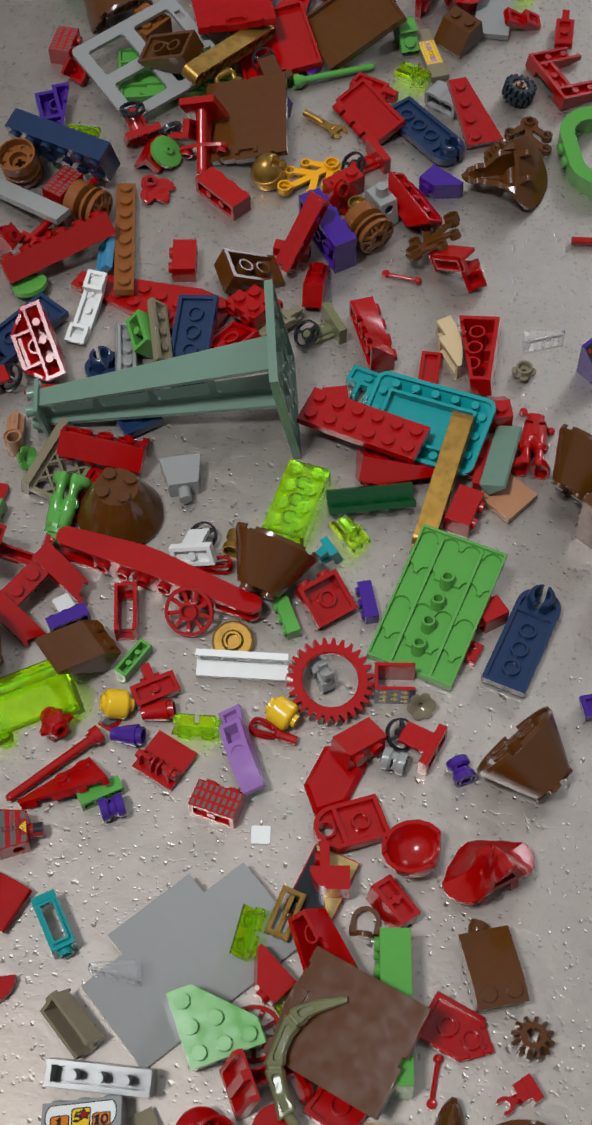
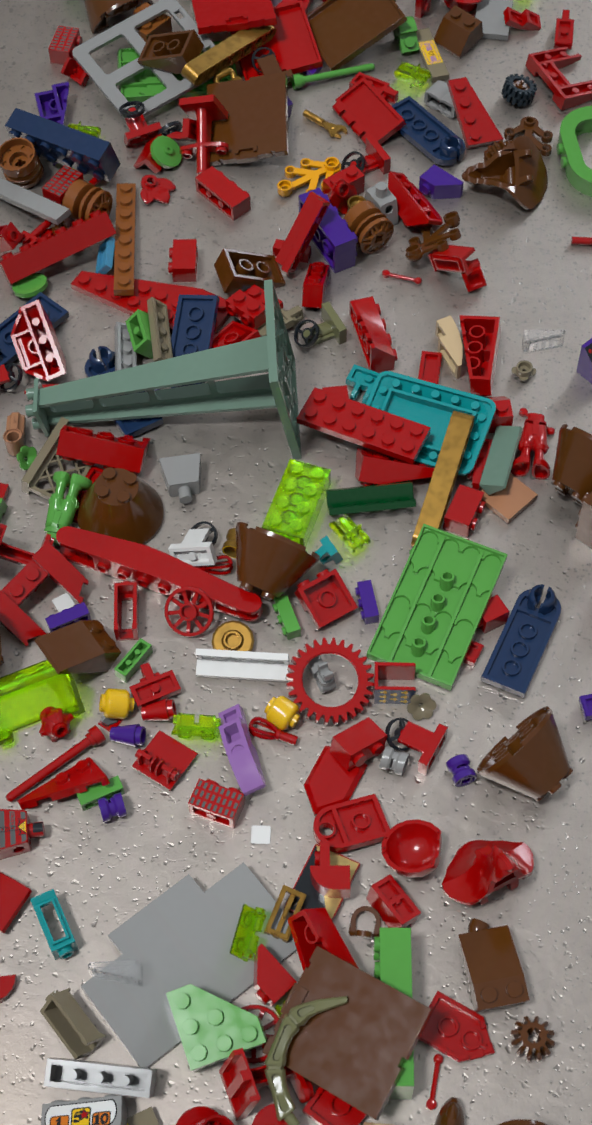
(88, 308): white slope -> none
(268, 171): pearl gold piece -> none
(524, 1092): red piece -> none

